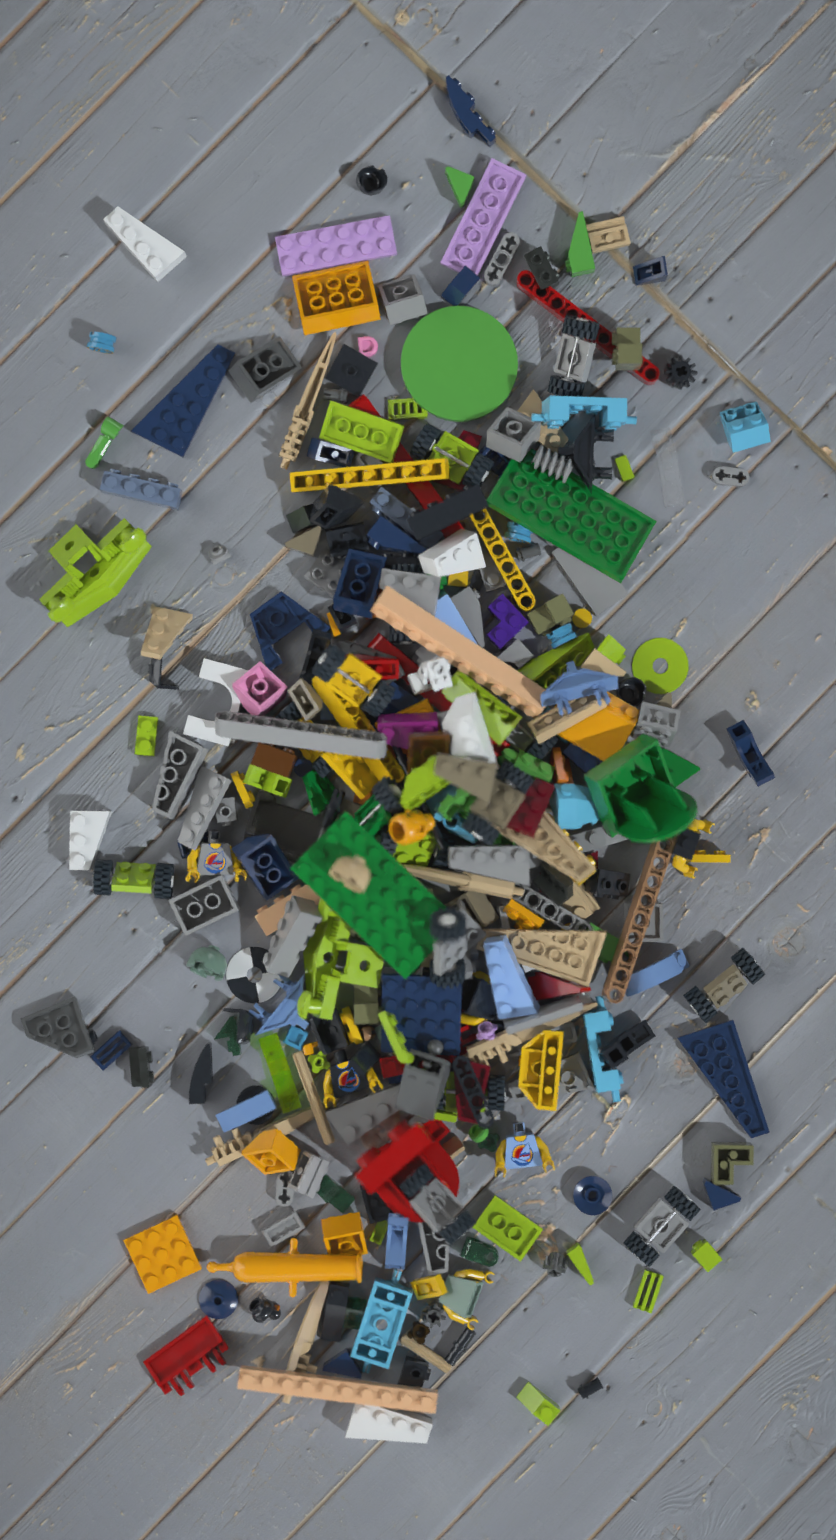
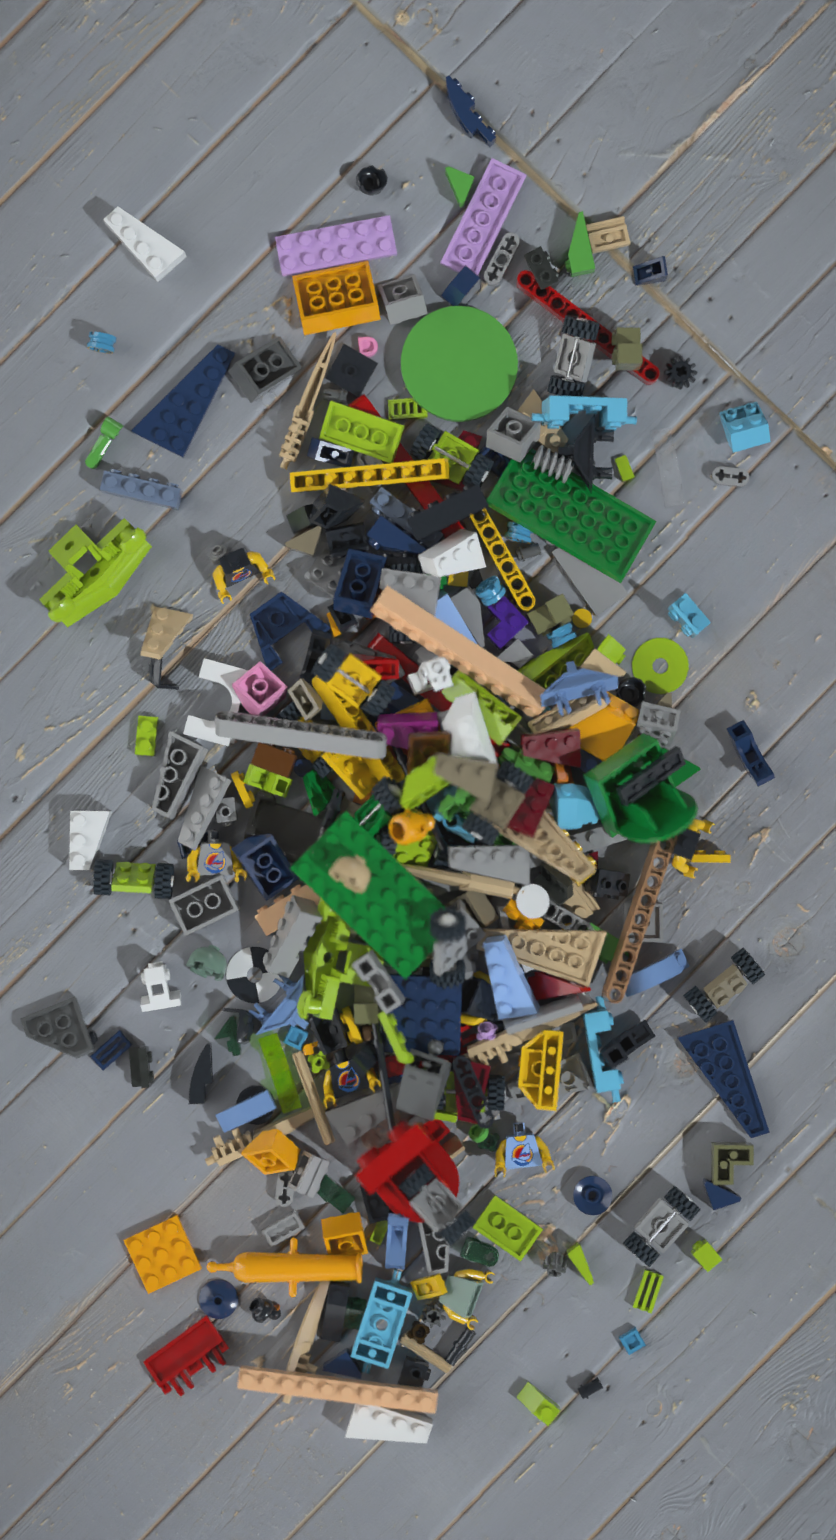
(156, 974): none -> white tile
(237, 567): none -> torso
(378, 1044): none -> black bar
(386, 991): none -> light grey arch
(490, 591): none -> dark azure wheel
(533, 901): none -> white sticker
(553, 746): none -> dark red wing
(632, 1341): none -> dark azure tile
(650, 776): none -> black plate
(688, 615): none -> medium azure bracket

